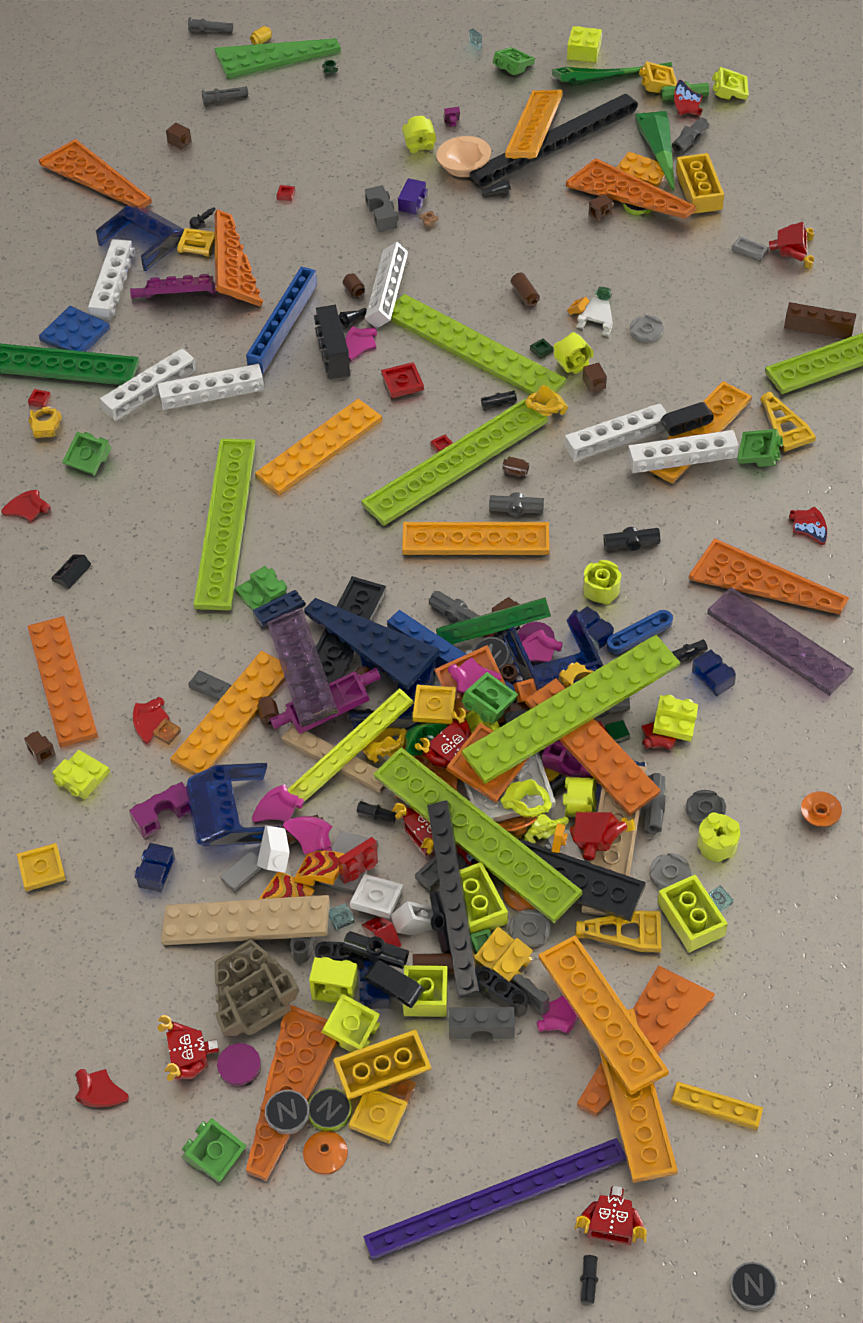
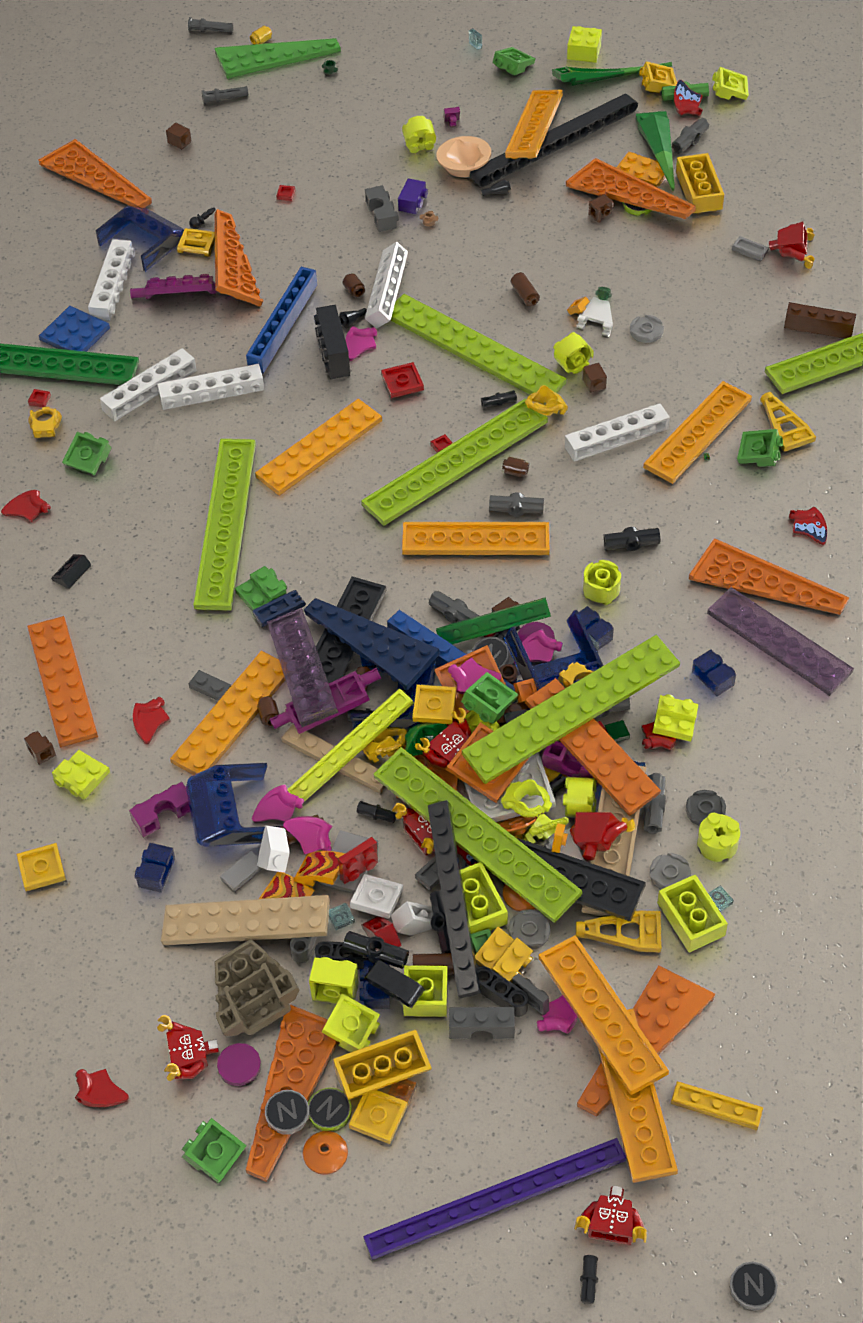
(167, 731): clear orange plate -> none
(541, 348): dark green tile -> none
(639, 631): blue plate -> none
(682, 451): white brick -> none
(687, 418): black beam -> none
(699, 647): black pin -> none
(822, 802): orange dish -> none

